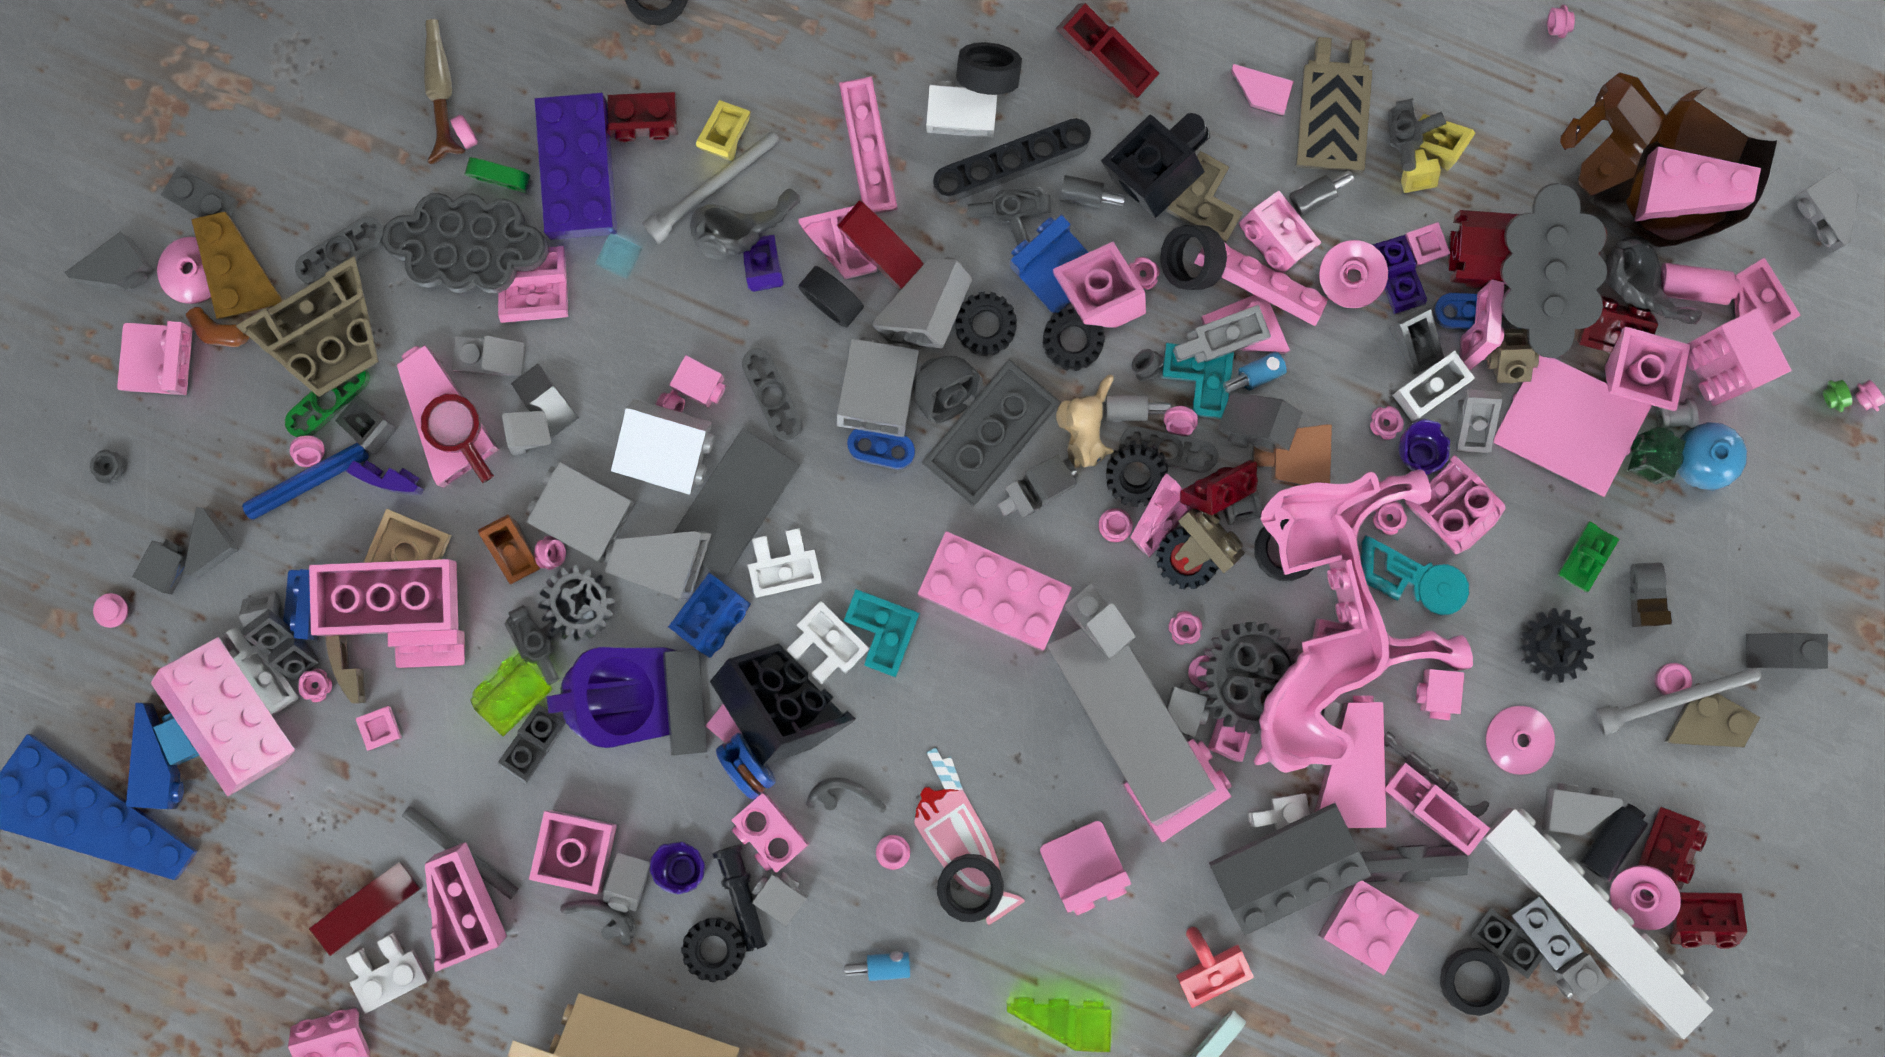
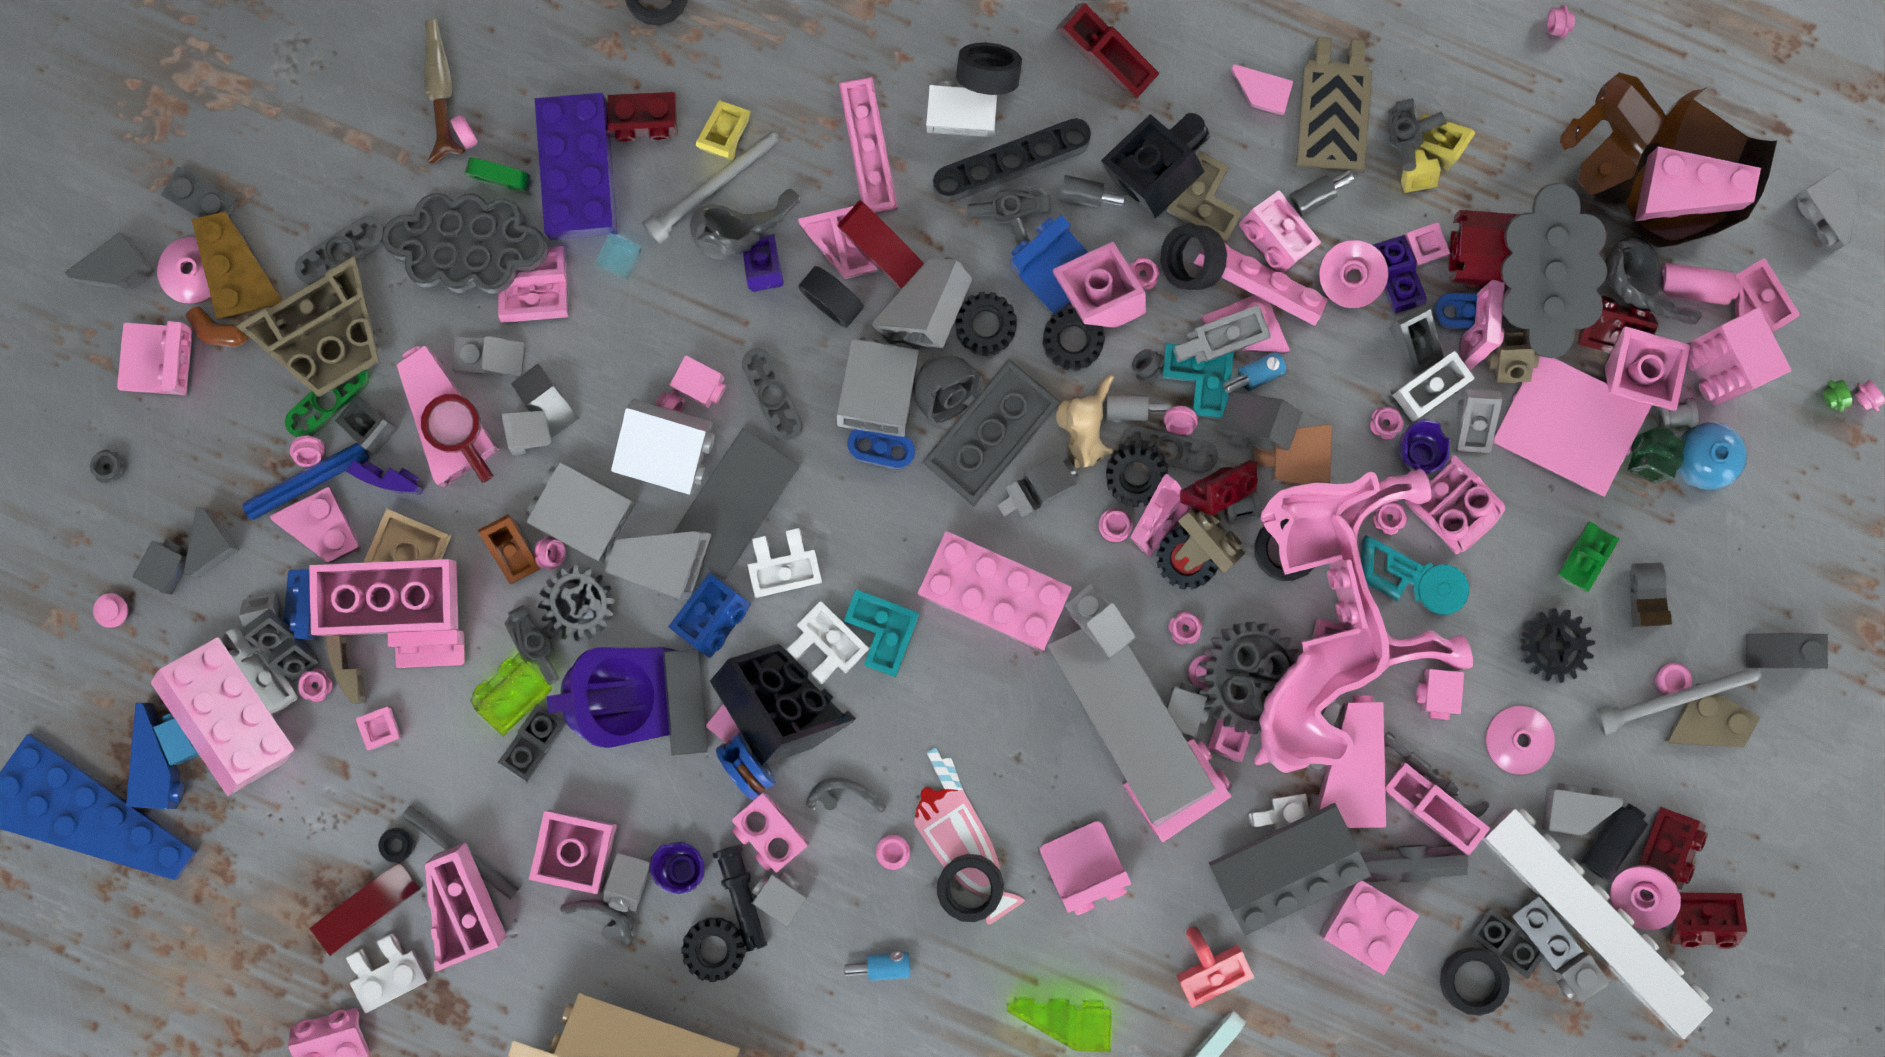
(319, 525): none -> bright pink wing
(385, 845): none -> black plate

